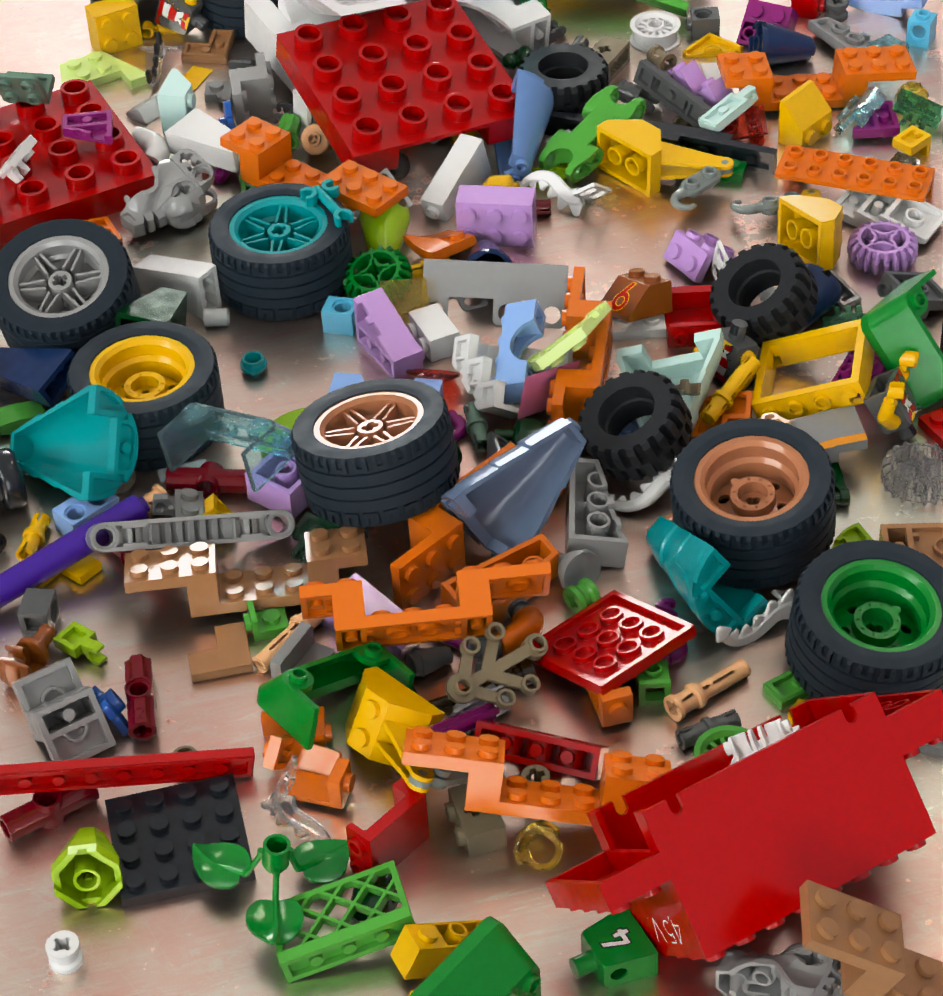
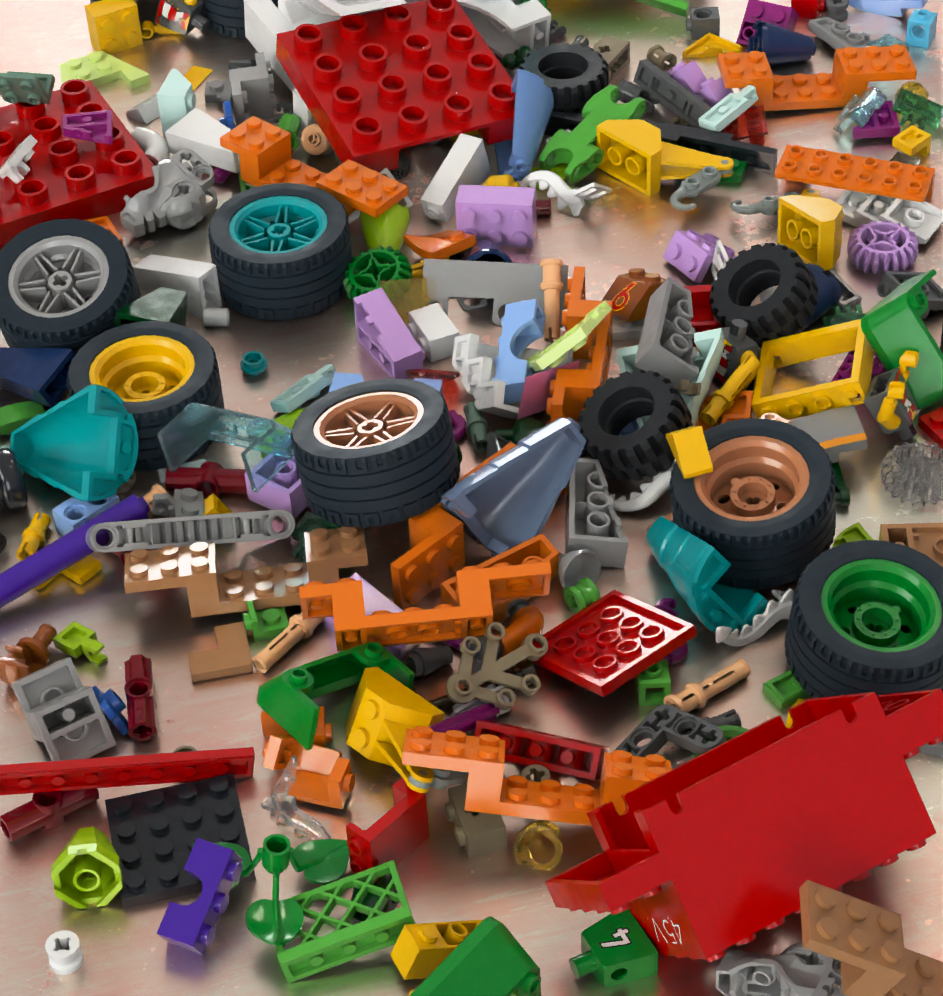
(37, 608): dark grey brick -> none
(159, 52): clear piece -> none
(194, 924): none -> dark purple arch
(215, 51): medium nougat tile -> none
(298, 650): light grey panel -> none
(303, 390): none -> light aqua hinge
(325, 194): teal bar -> none
(338, 316): medium azure brick -> none
(551, 286): none -> light nougat pin
(614, 706): orange bracket -> none
(655, 28): white wheel -> none
(666, 724): none -> dark grey beam
(668, 334): none -> light grey wedge
(690, 451): none -> yellow slope
(711, 70): white sticker -> none
(741, 747): white hinge -> none
(804, 116): yellow slope -> none

